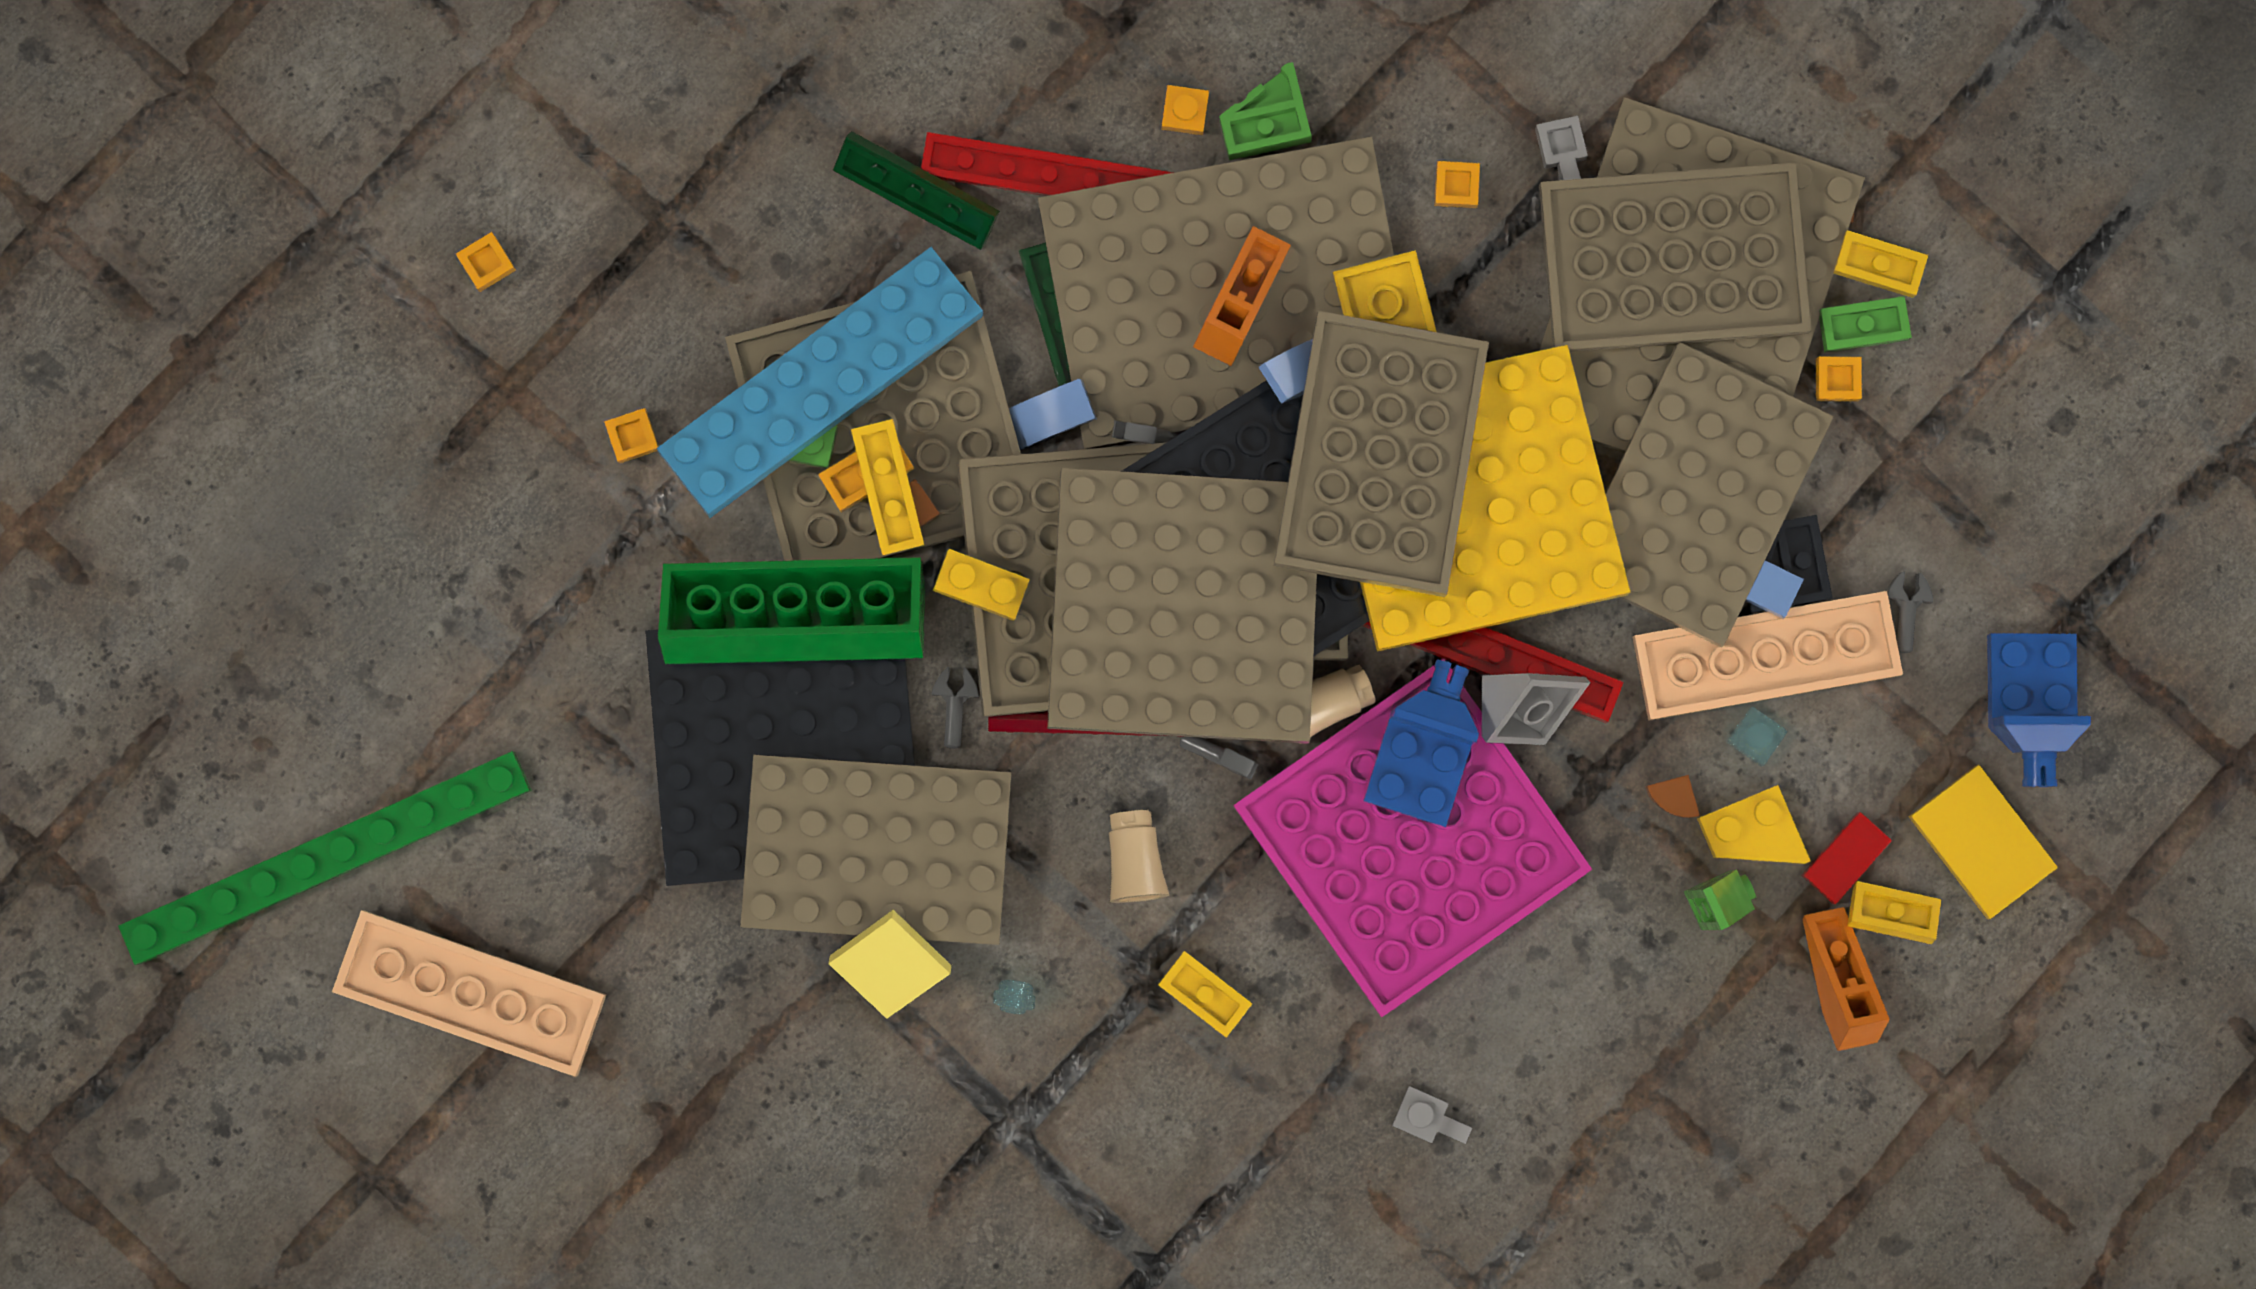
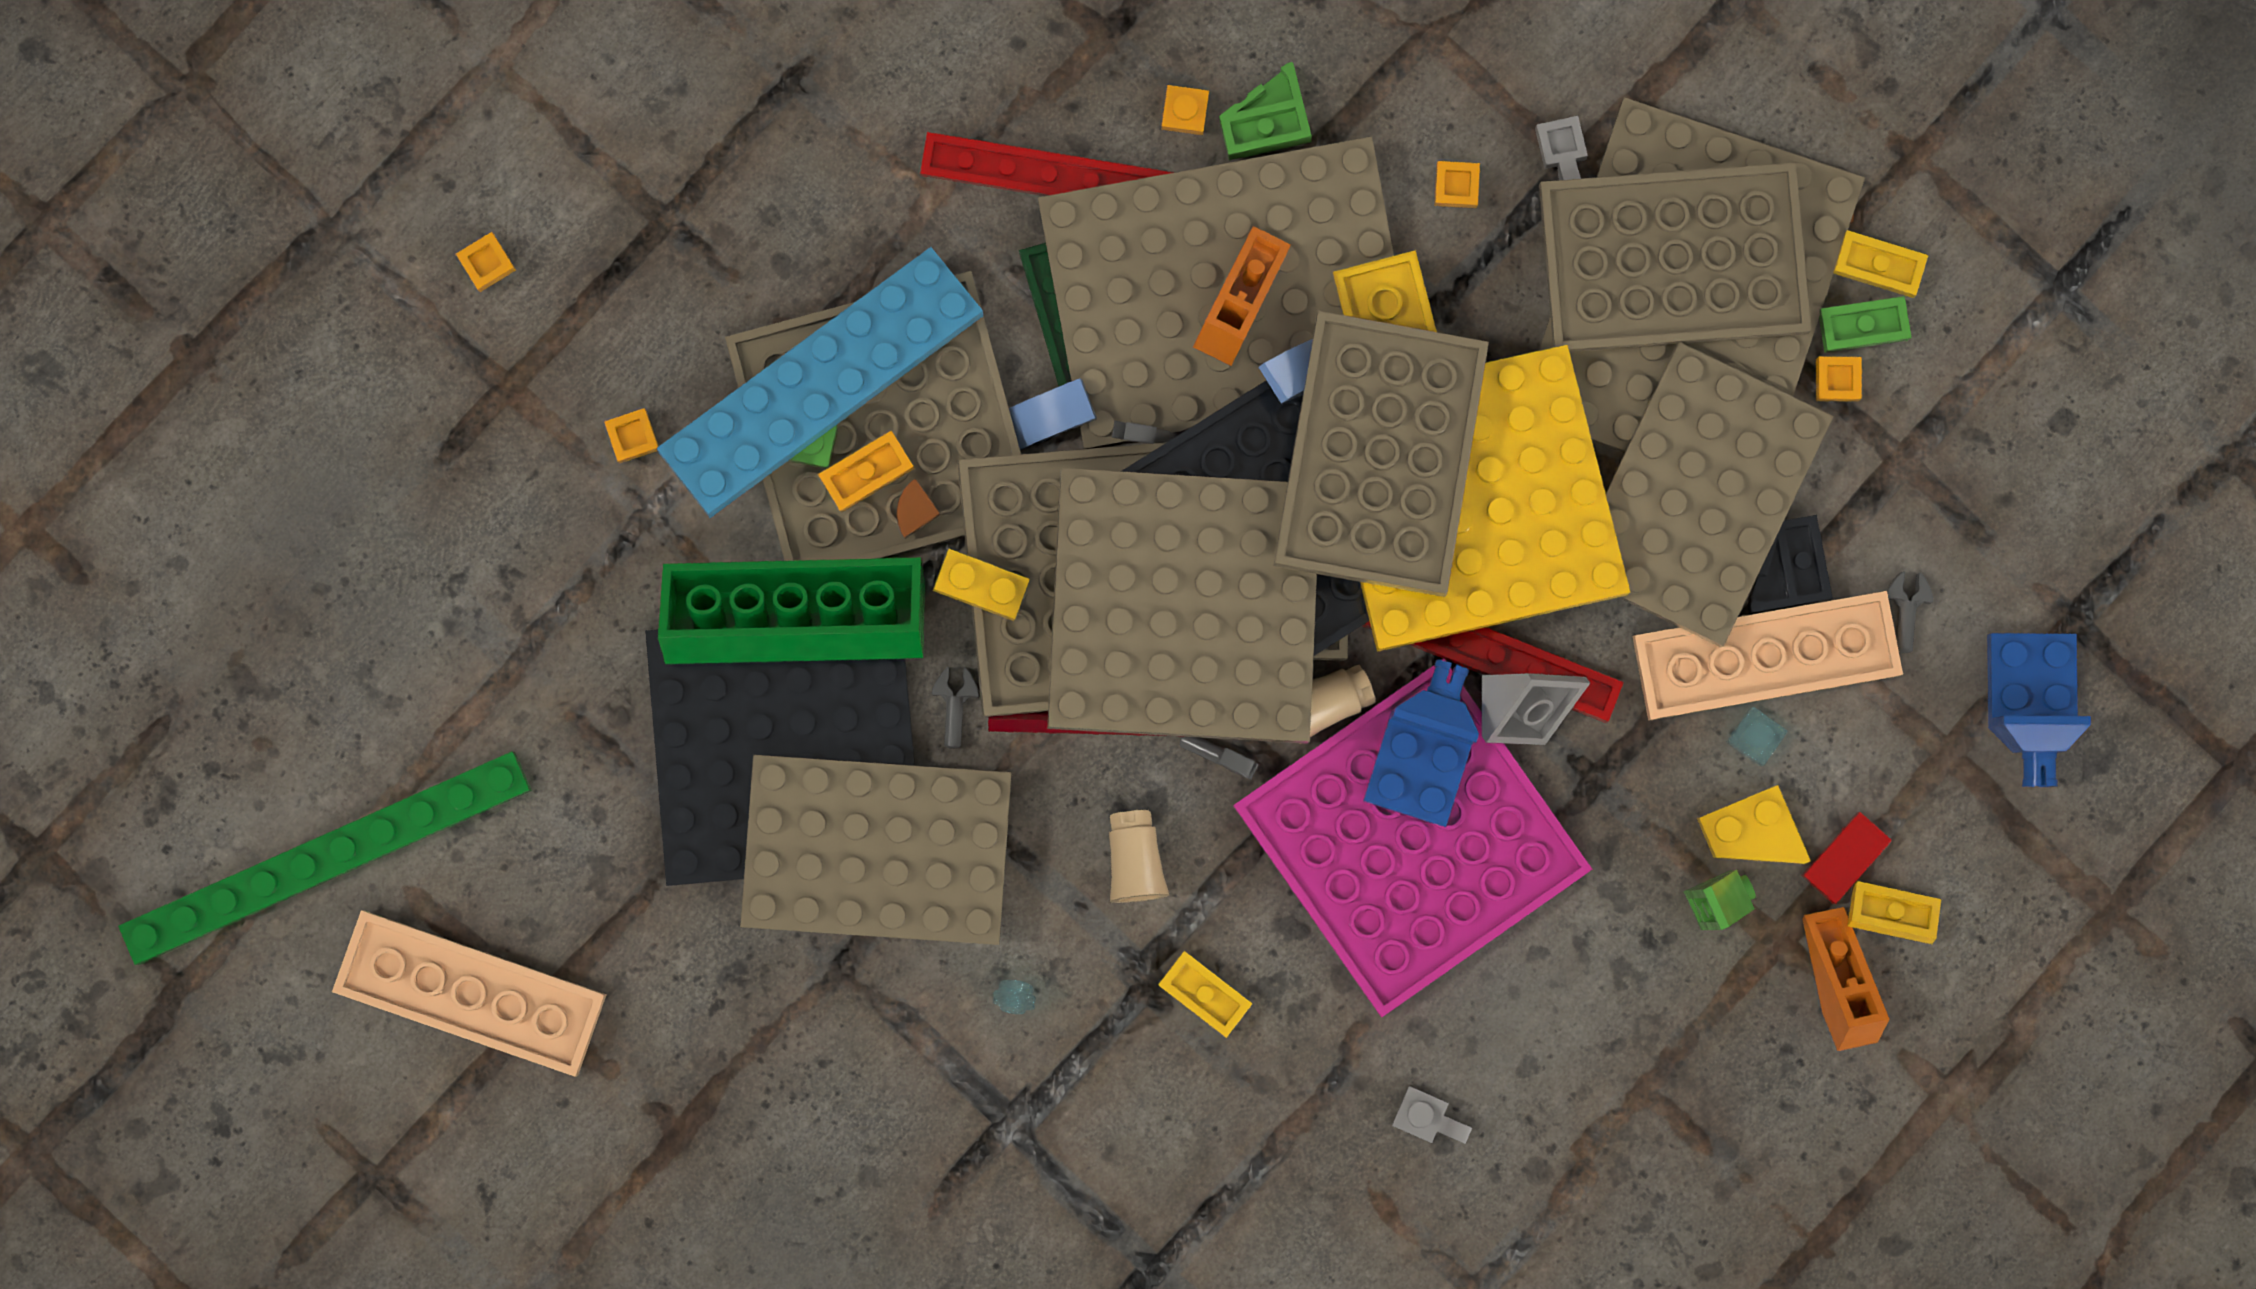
(887, 487): yellow plate -> none
(890, 964): light yellow tile -> none
(916, 190): dark green tile -> none
(1674, 797): dark orange tile -> none
(1774, 589): medium blue tile -> none
(1983, 842): yellow tile -> none

